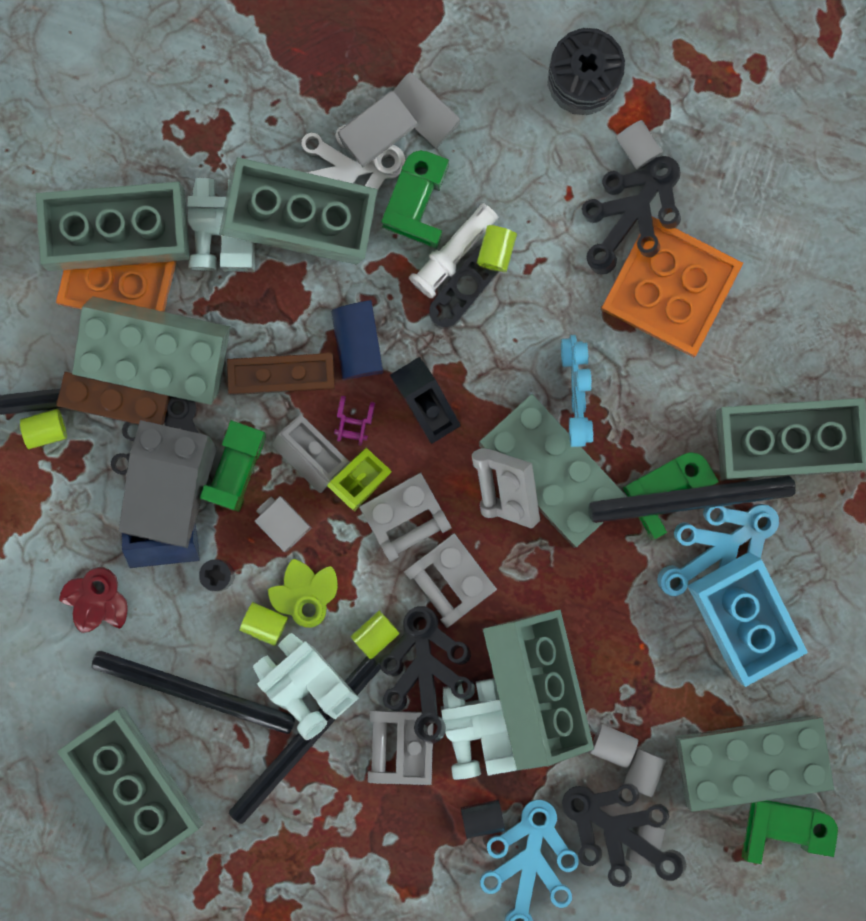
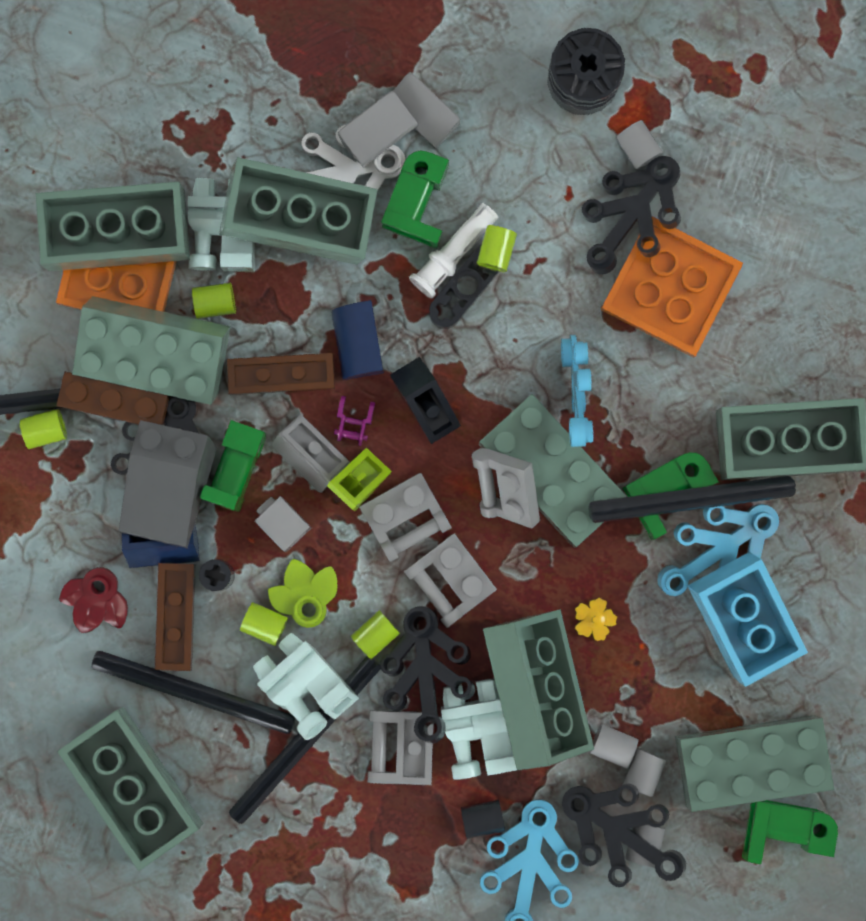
(175, 617): none -> reddish brown plate
(213, 300): none -> lime piece
(594, 619): none -> yellow plant

